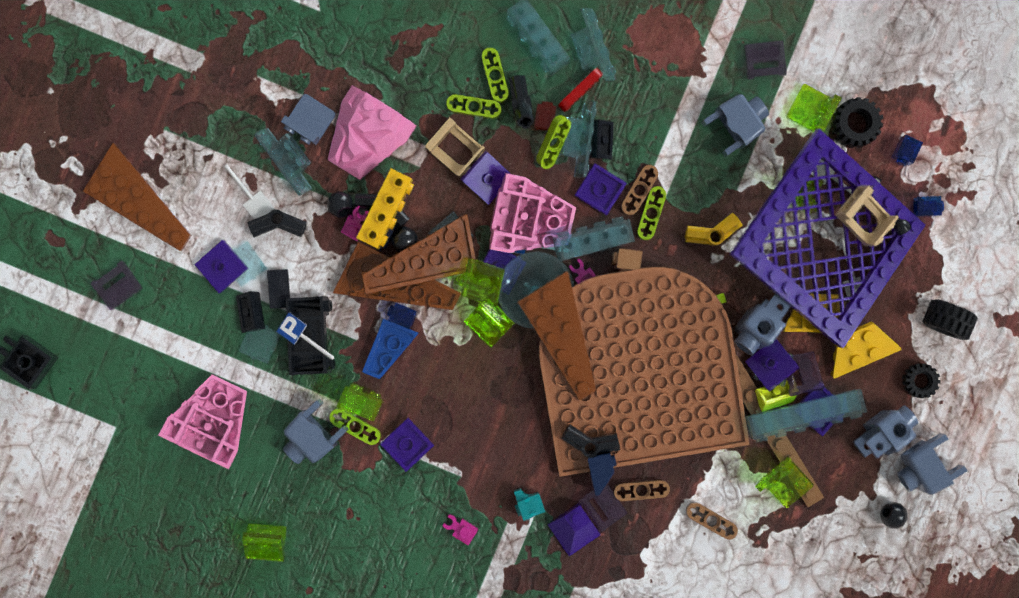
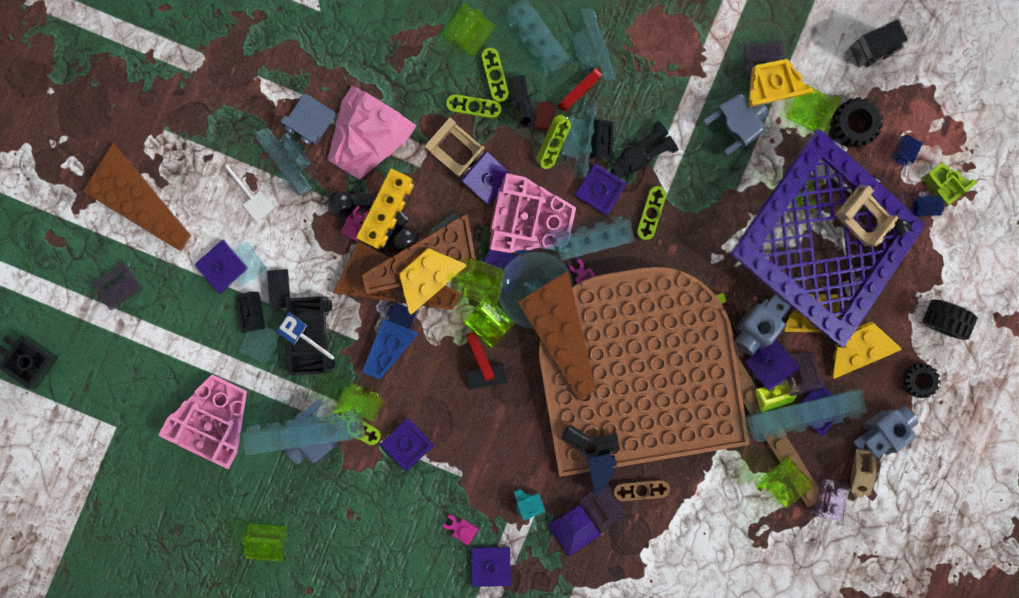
(265, 224): black piece -> none
(303, 434): none -> clear light blue brick
(426, 277): none -> yellow wing
(469, 29): none -> clear neon green bracket
(476, 379): none -> black slope
(479, 356): none -> red beam
(491, 566): none -> dark purple plate
(626, 260): medium nougat brick -> none
(636, 157): none -> black piece
(642, 175): medium nougat beam -> none
(702, 235): yellow piece -> none
(726, 523): medium nougat beam -> none
(775, 83): none -> yellow wing
(835, 499): none -> clear purple plate
(863, 482): none -> tan torso
(879, 44): none -> black piece
(894, 515): black piece -> none
(926, 469): sand blue piece -> none
(947, 183): none -> lime slope

